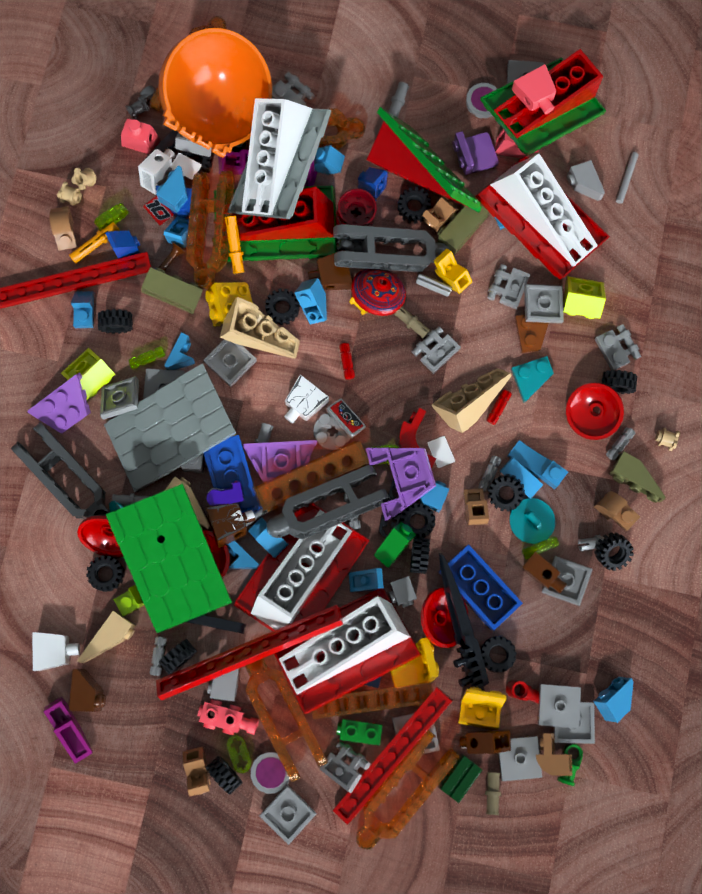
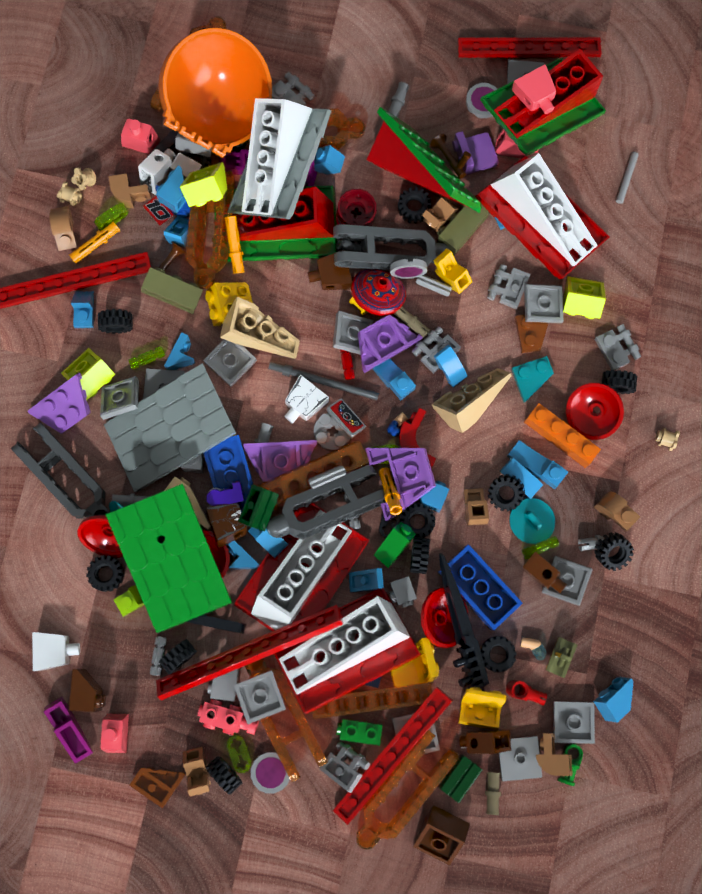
(111, 634): tan slope -> none
(114, 733): none -> coral torso
(123, 243): blue slope -> none
(124, 193): none -> medium nougat brick
(142, 103): dark grey connector -> none
(157, 784): none -> dark orange wing
(205, 185): none -> neon yellow slope
(258, 507): none -> dark green brick
(259, 697): none -> light grey plate
(282, 296): black tyre -> none
(288, 370): none -> dark grey bar
(288, 814): light grey plate -> none
(312, 300): dark azure slope -> none
(327, 476): none -> light grey axle
(346, 331): none -> light grey plate
(373, 181): blue slope -> none
(383, 341): none -> medium lavender wing
(393, 428): none -> arm
(394, 504): none -> light orange pin
(395, 378): none -> dark azure slope
(407, 270): none -> light grey tile
(439, 142): none -> reddish brown piece
(441, 451): white sticker -> none
(442, 835): none -> reddish brown slope
(450, 365): none -> dark azure slope
(489, 473): light grey axle -> none
(499, 407): red axle -> none
(528, 47): none -> red plate
(535, 646): none -> arm
(559, 706): light grey plate -> none
(561, 657): none -> olive hips
(562, 435): none -> orange brick
(586, 180): light grey slope -> none
(620, 443): light grey axle -> none
(634, 473): olive slope -> none

